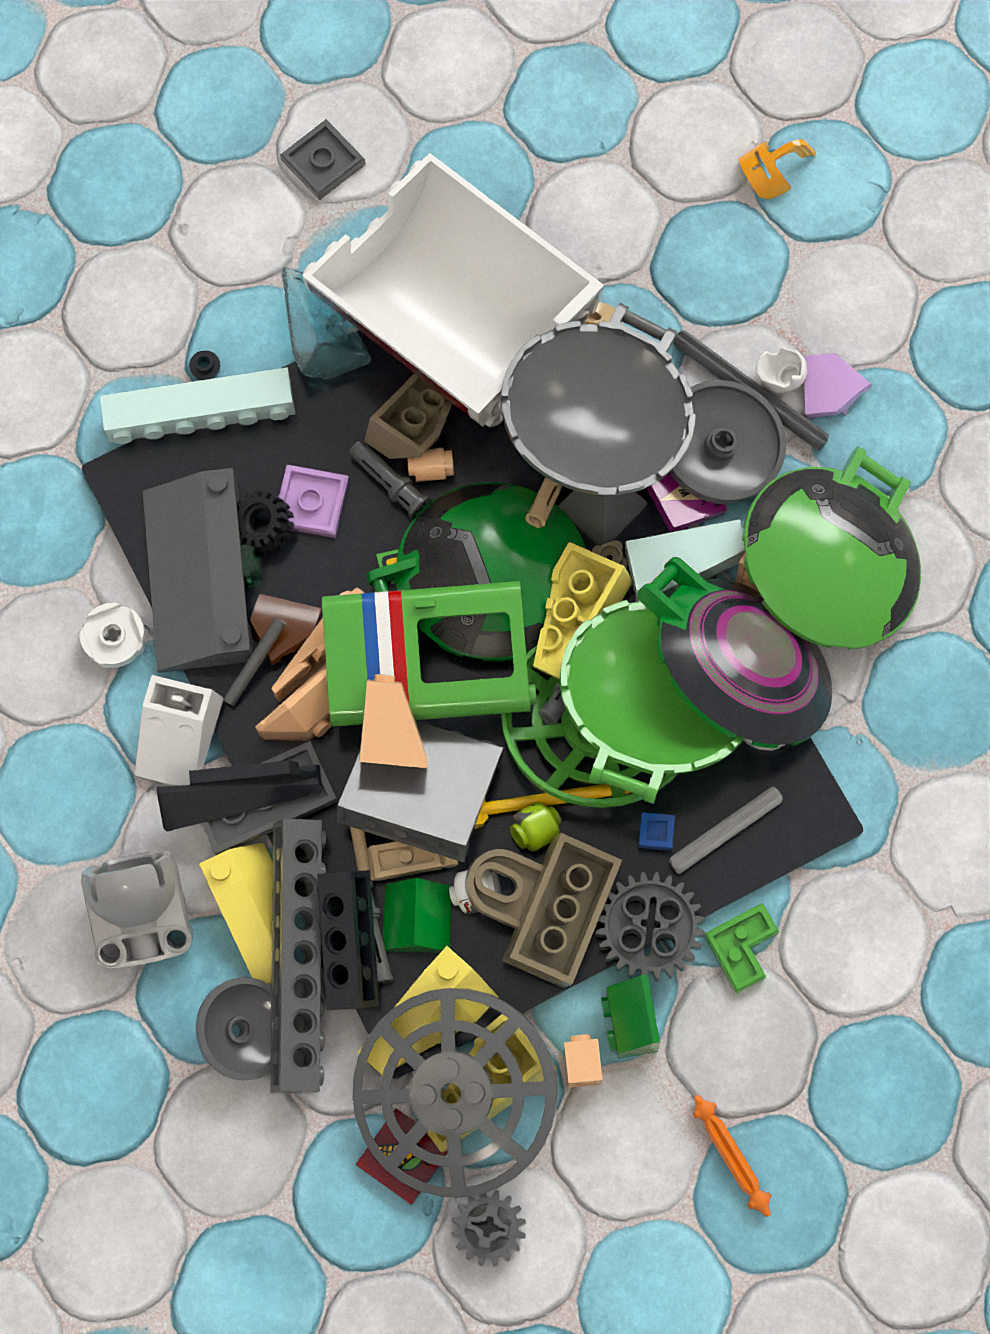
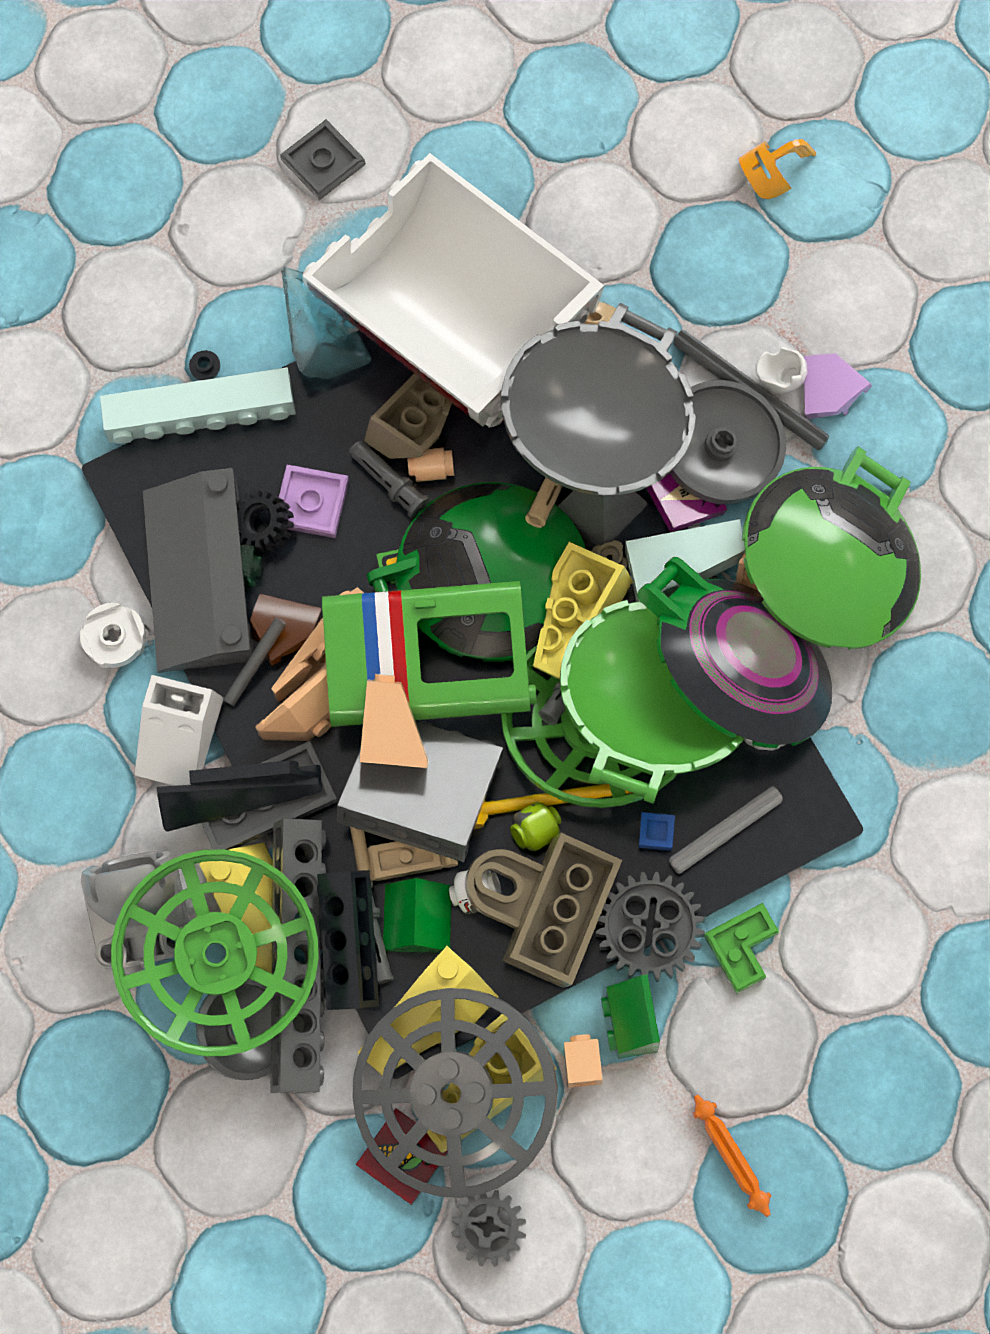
(211, 929): none -> bright green dish

